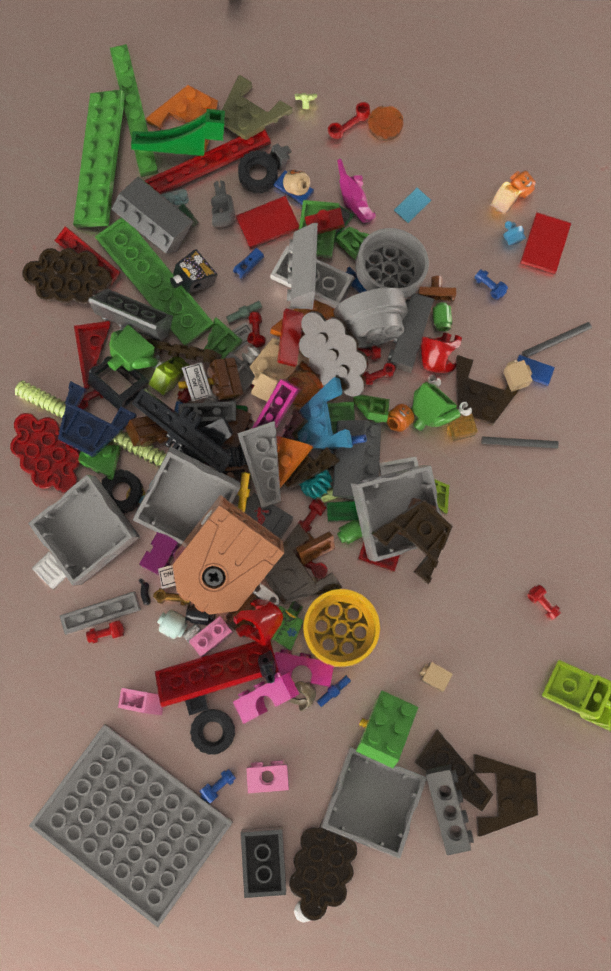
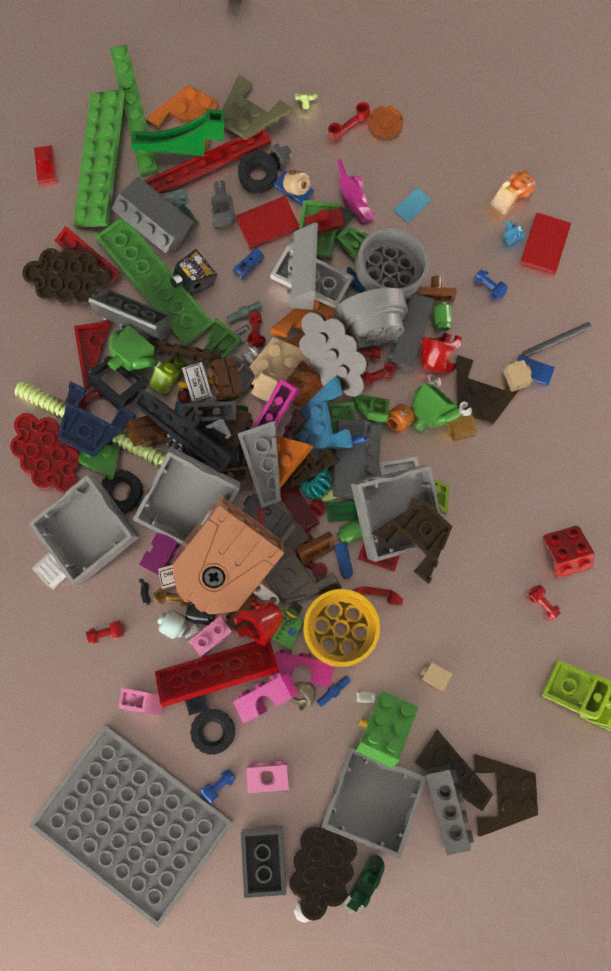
(45, 164): none -> red tile
(100, 612): light grey tile -> none
(243, 492): yellow bar -> none
(267, 666): black piece -> none
(290, 337): red tile -> none
(298, 507): none -> dark red tile
(344, 560): none -> blue bar
(365, 697): none -> white piece
(365, 884): none -> dark green connector
(393, 597): none -> red bar
(520, 442): dark grey bar -> none
(570, 551): none -> red bracket

